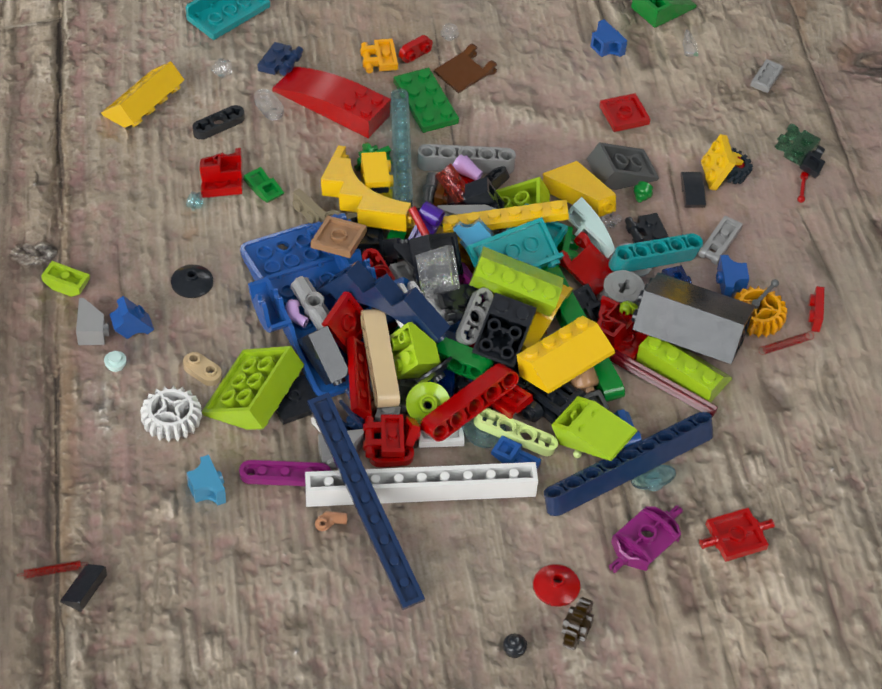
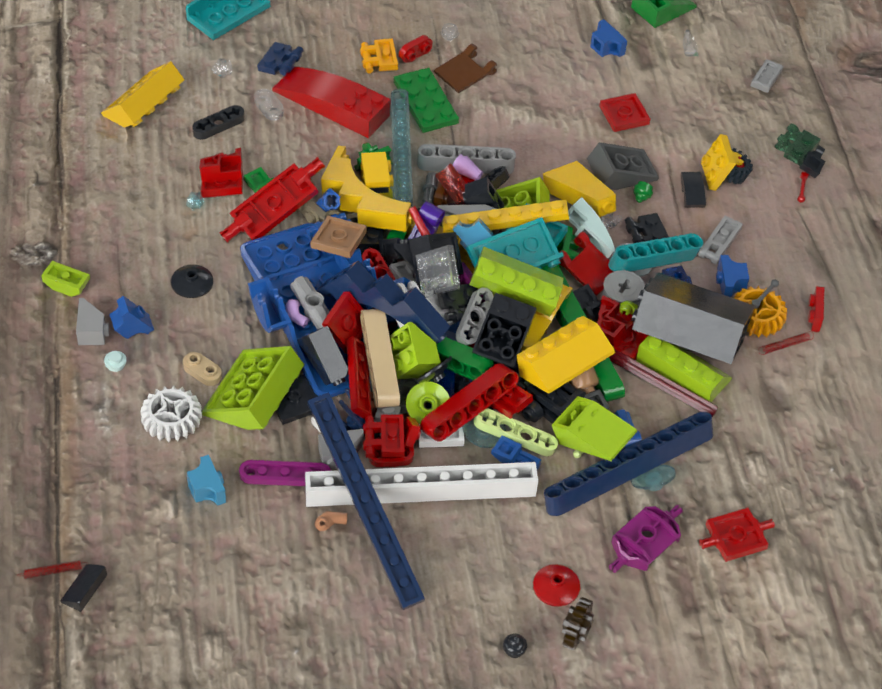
(274, 202): none -> red plate
(329, 200): none -> blue piece

